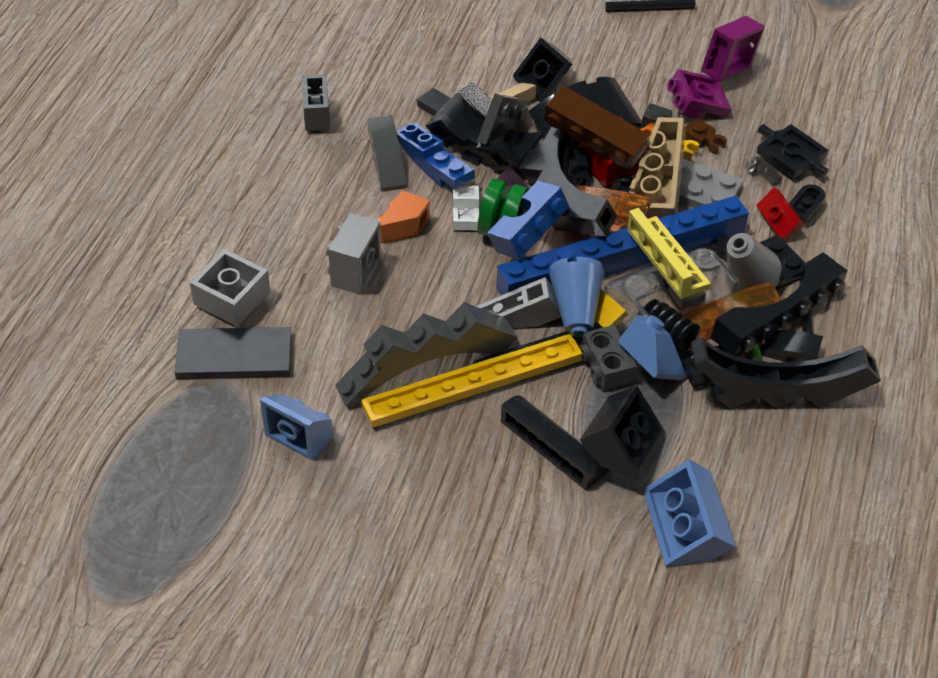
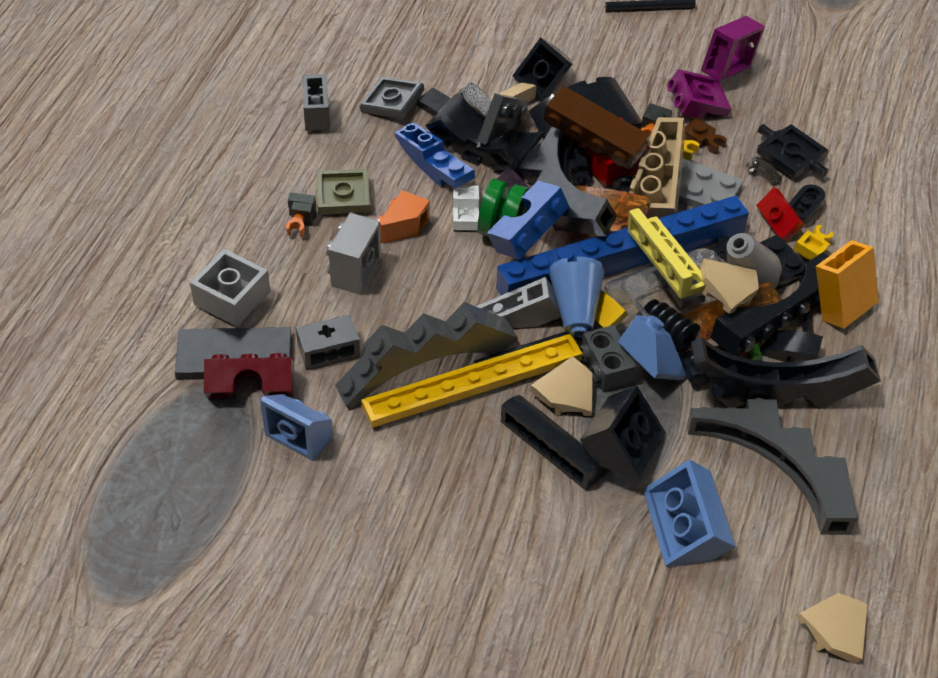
(224, 373): none -> dark red arch
(303, 212): none -> pearl dark grey piece
(328, 342): none -> dark grey brick
(343, 191): none -> olive plate
(386, 153): dark grey slope -> none
(392, 97): none -> dark grey tile
(566, 388): none -> tan slope
(729, 283): none -> tan slope
(791, 449): none -> dark grey arch
(813, 243): none -> yellow plate
(838, 626): none -> tan slope
(847, 284): none -> light orange brick

